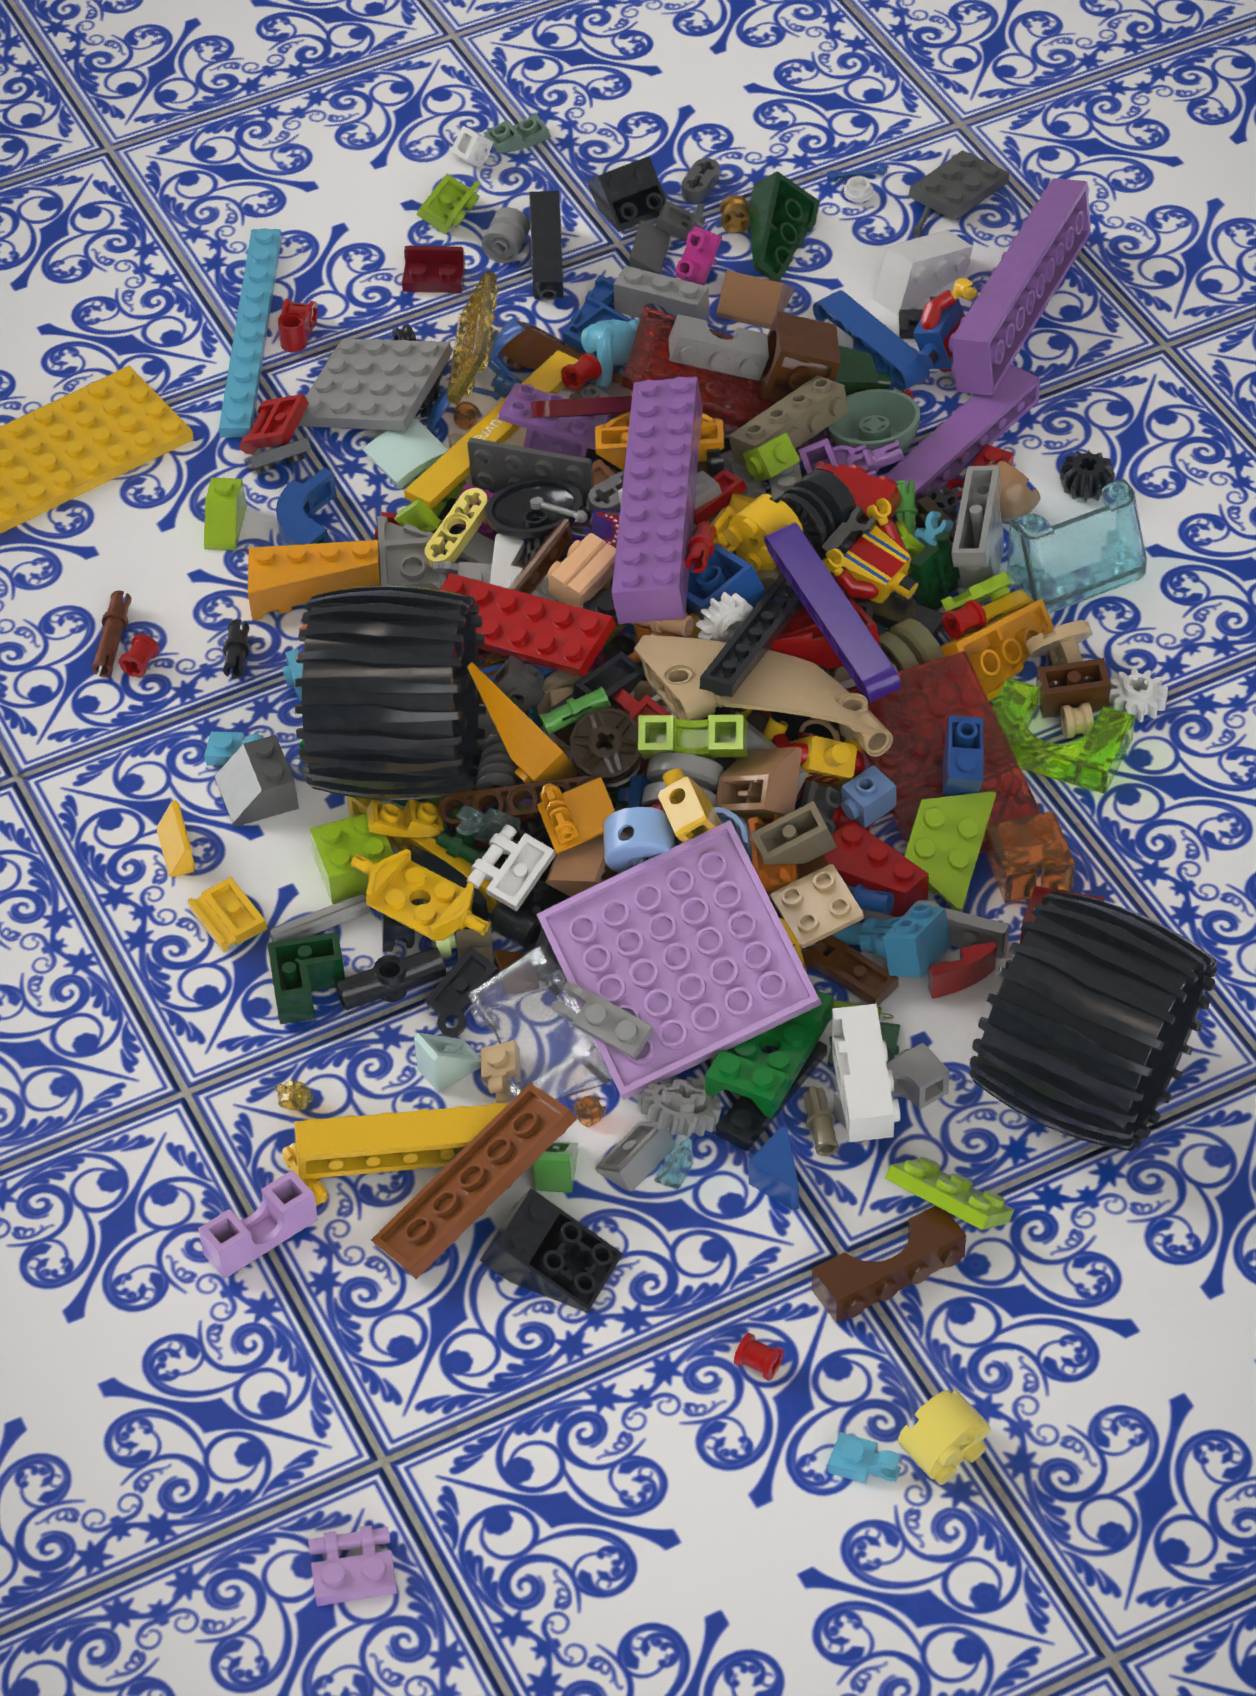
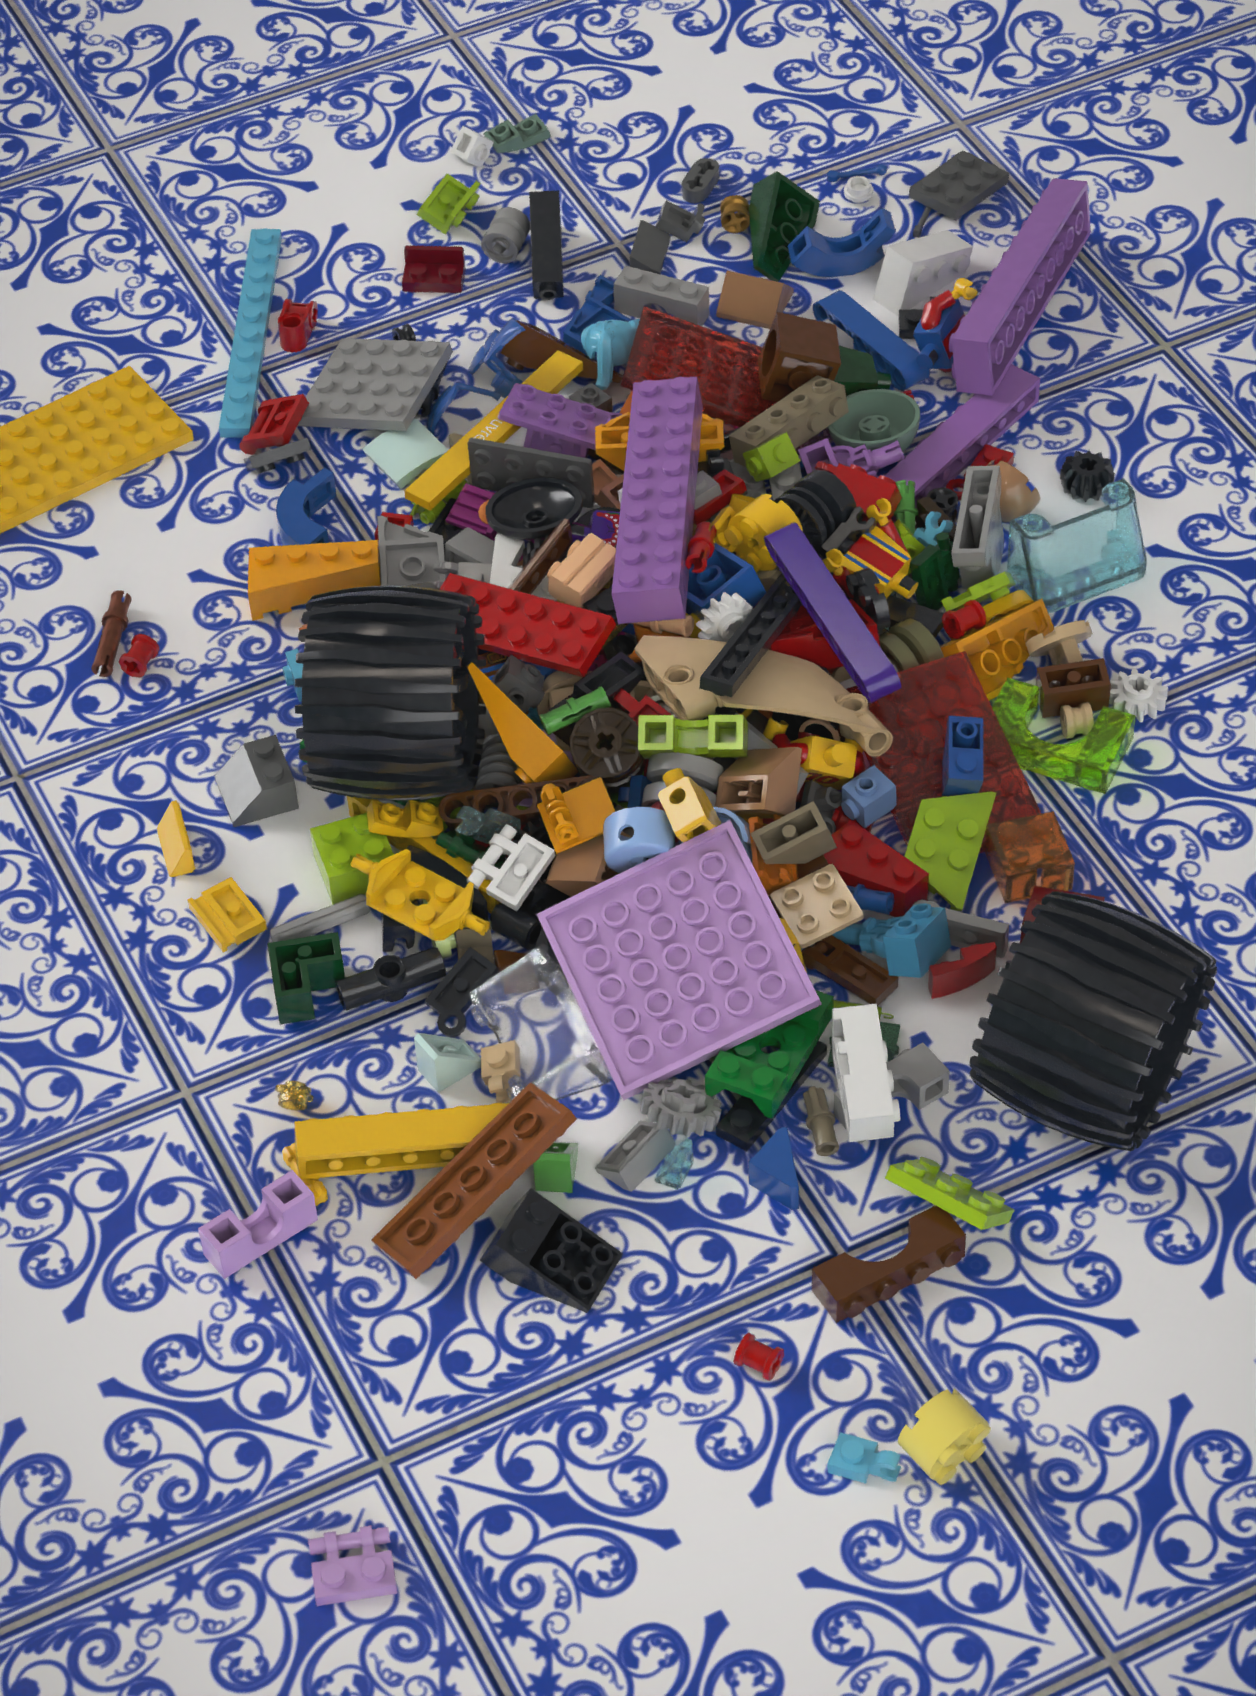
(223, 745): medium azure plate -> none
(224, 513): lime slope -> none
(236, 649): black pin -> none
(418, 515): lime plate -> none
(457, 515): light yellow beam -> none
(466, 415): clear orange hinge -> none
(473, 338): clear yellow plate -> none
(537, 503): light grey hinge -> none
(581, 407): dark red beam -> none
(585, 369): red bush -> none
(589, 1110): clear orange hinge -> none
(605, 1021): light grey hinge -> none
(606, 490): light grey beam -> none
(628, 194): black slope -> none
(696, 346): light grey arch -> none
(698, 256): dark pink hips -> none
(843, 255): none -> blue arch
(866, 596): none -> black plate

